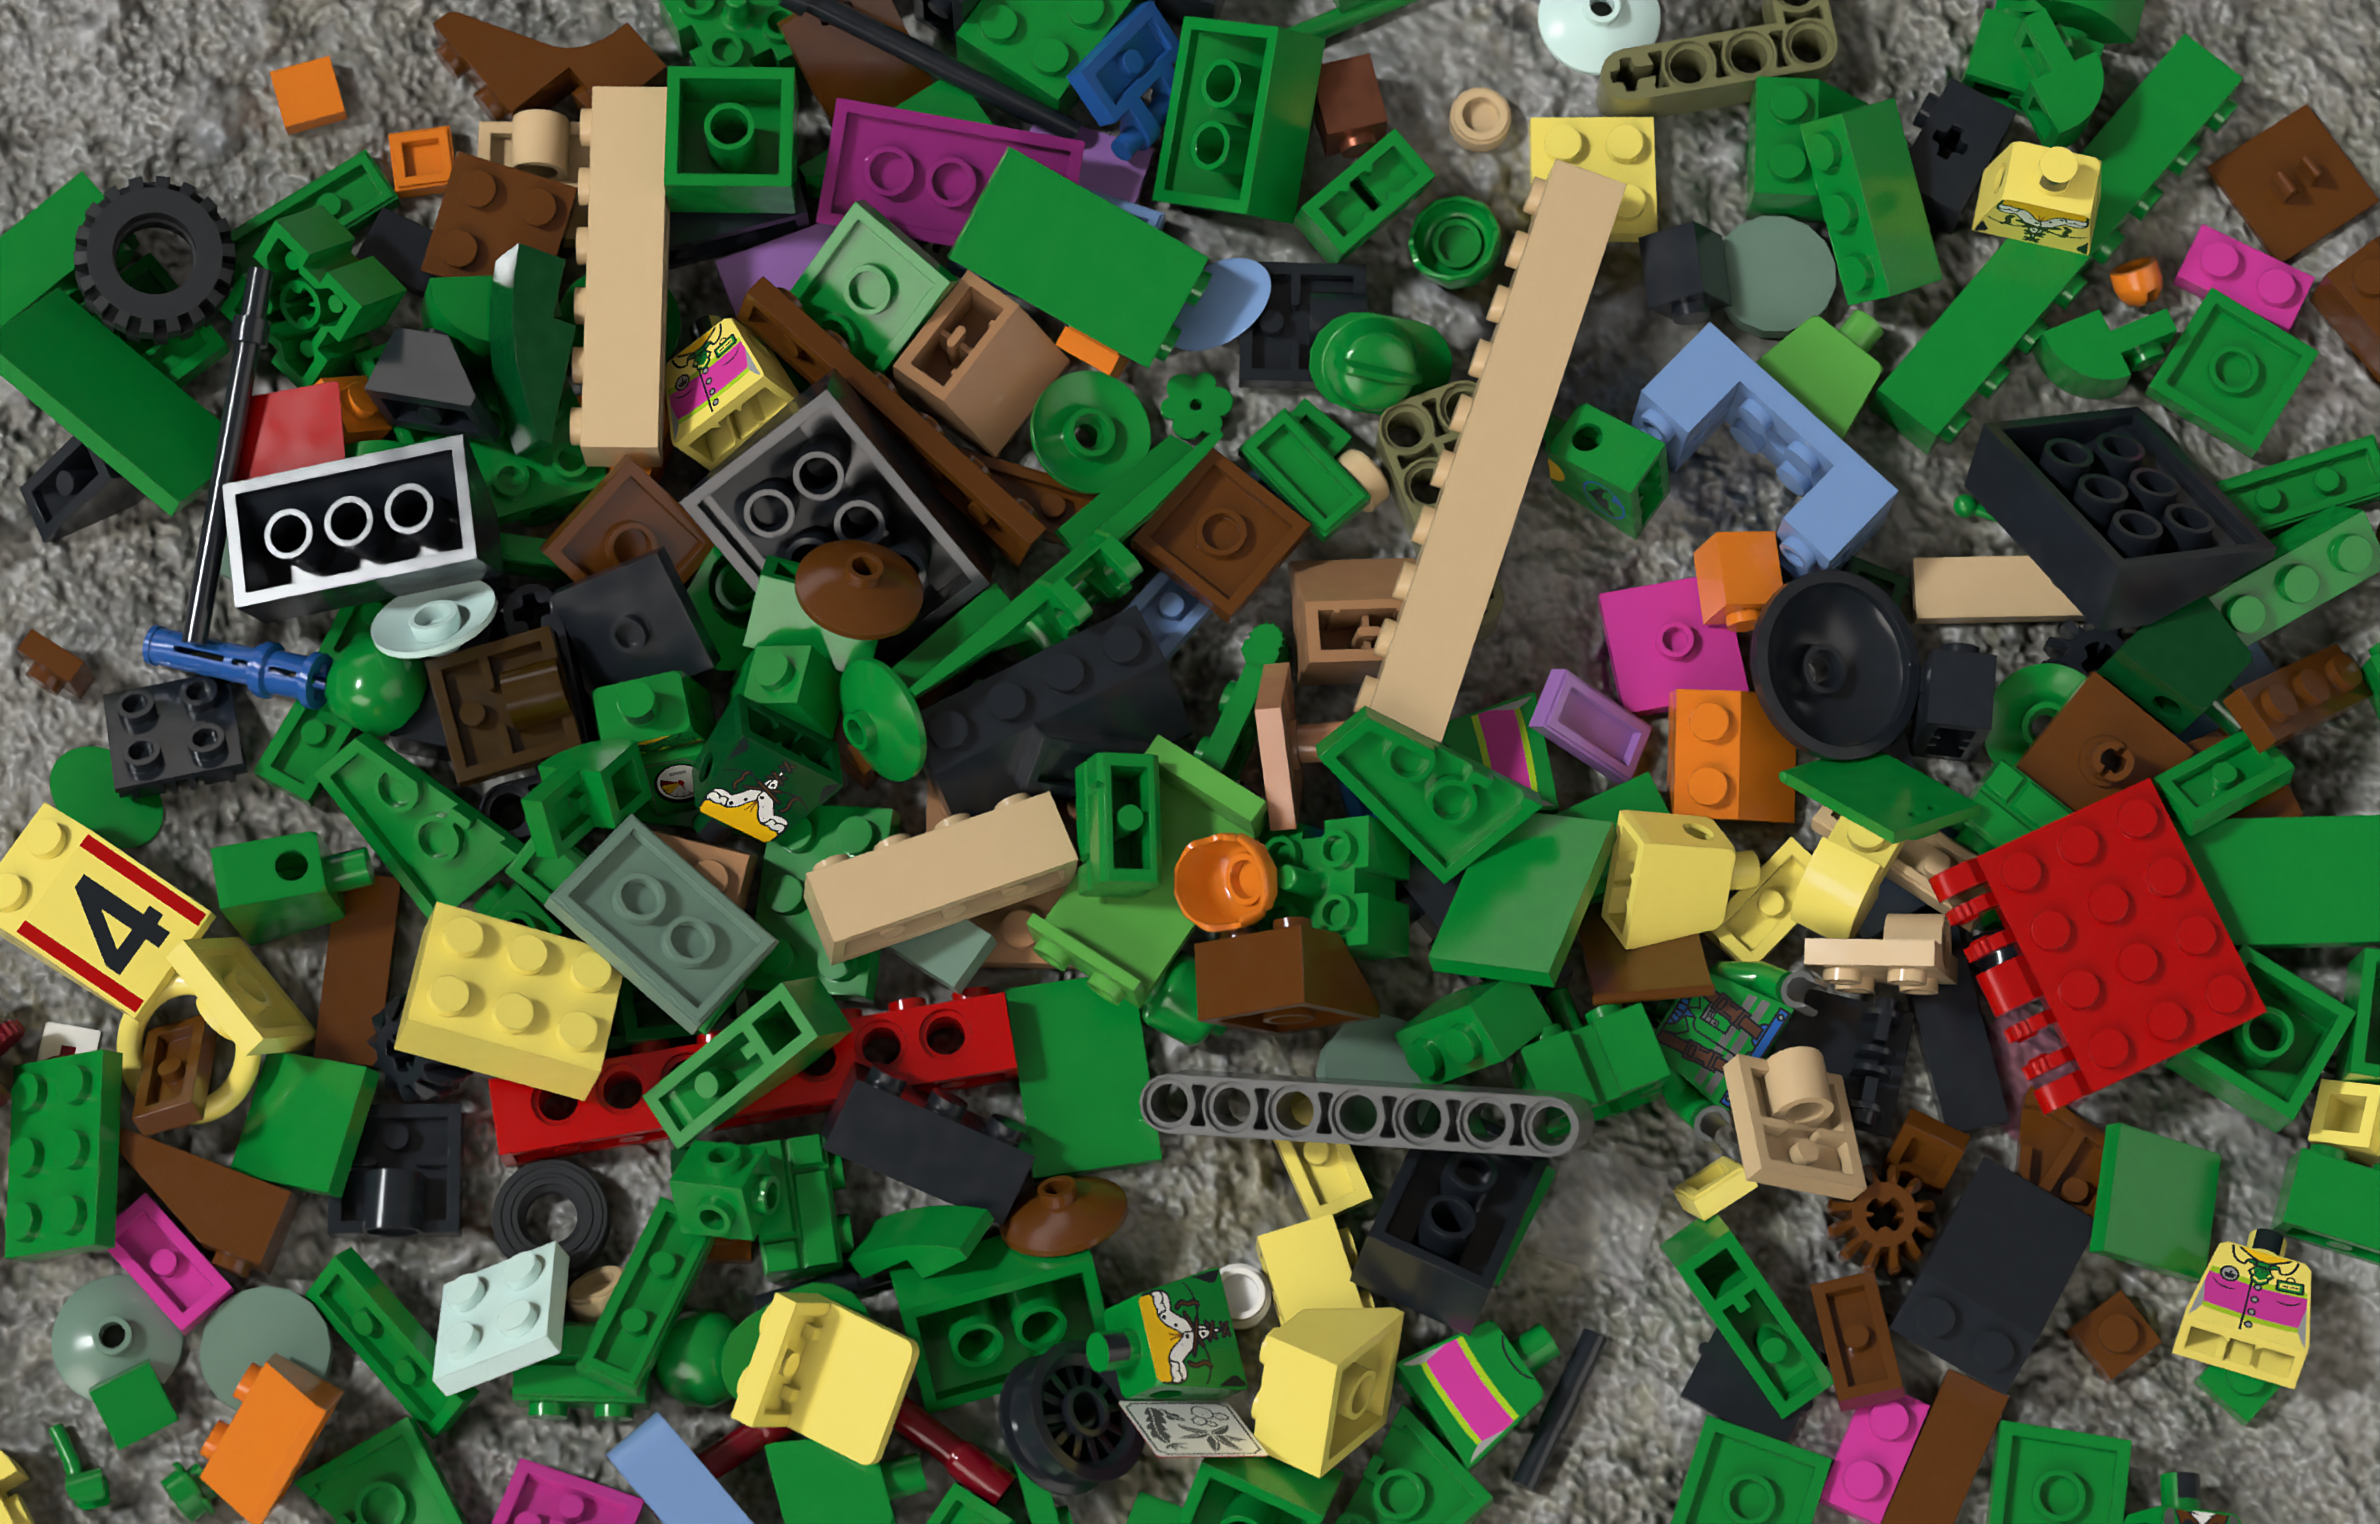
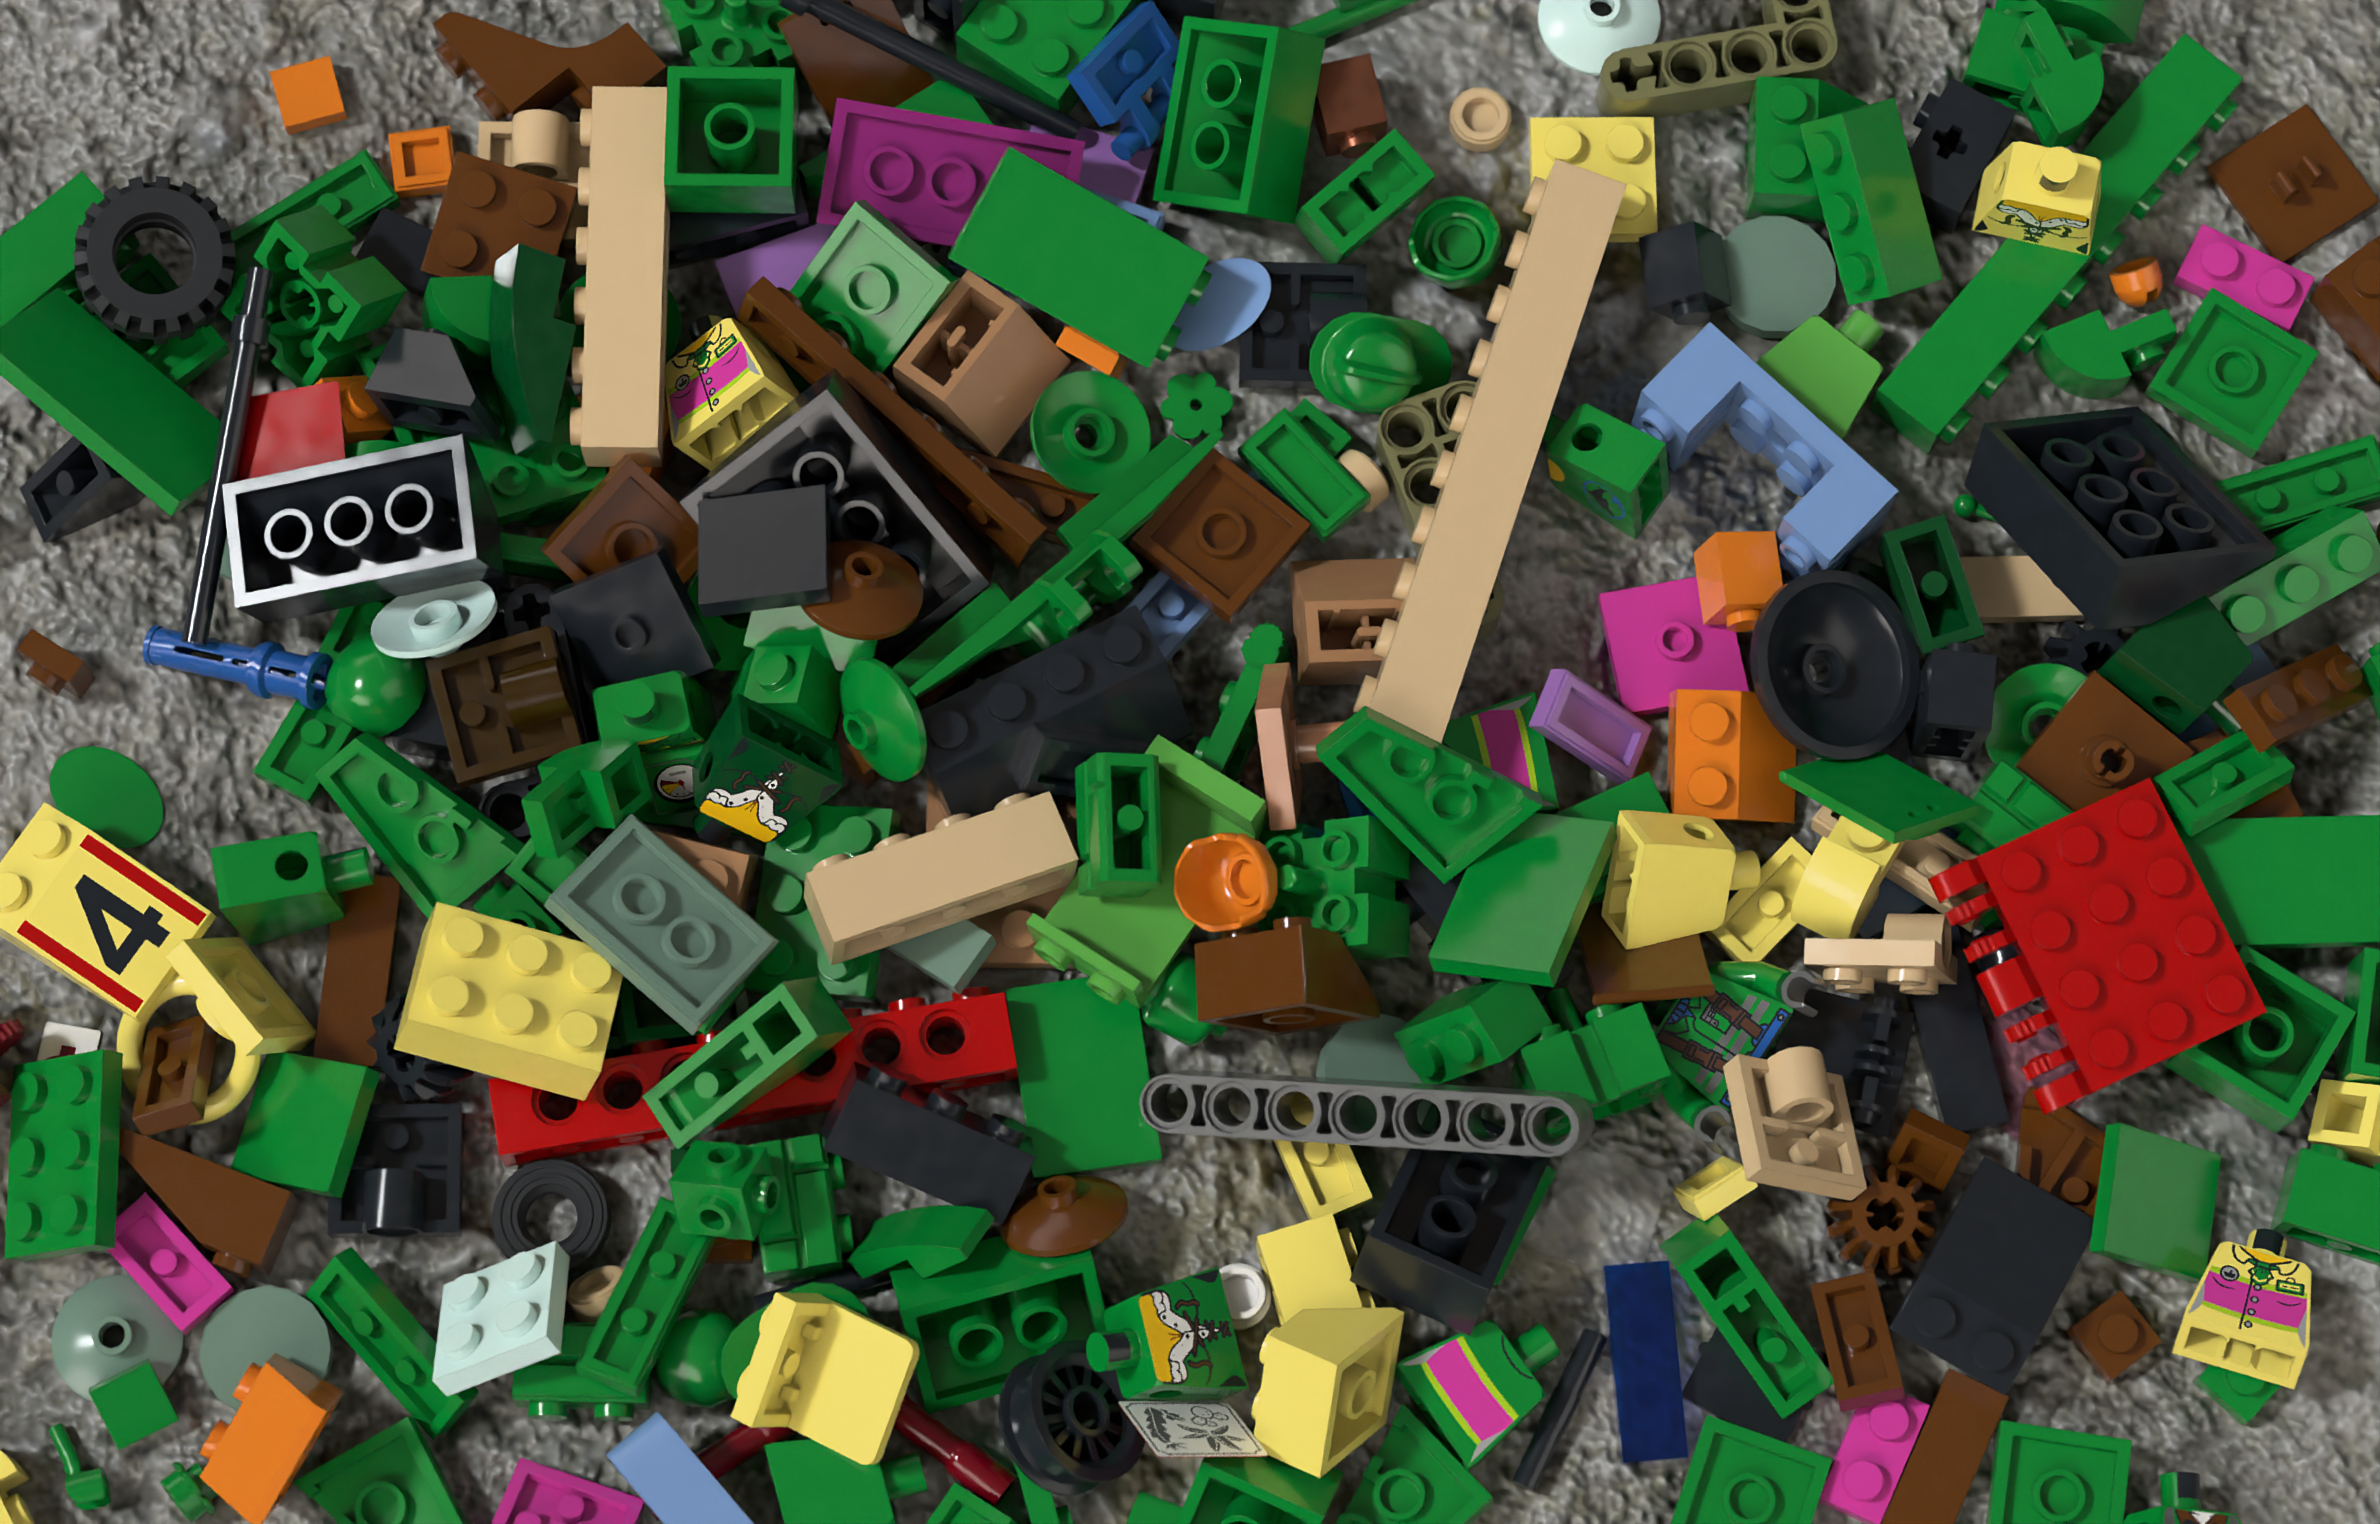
(173, 735): black hinge -> none
(764, 551): none -> black tile
(1644, 1362): none -> clear blue tile
(1930, 584): none -> dark green slope

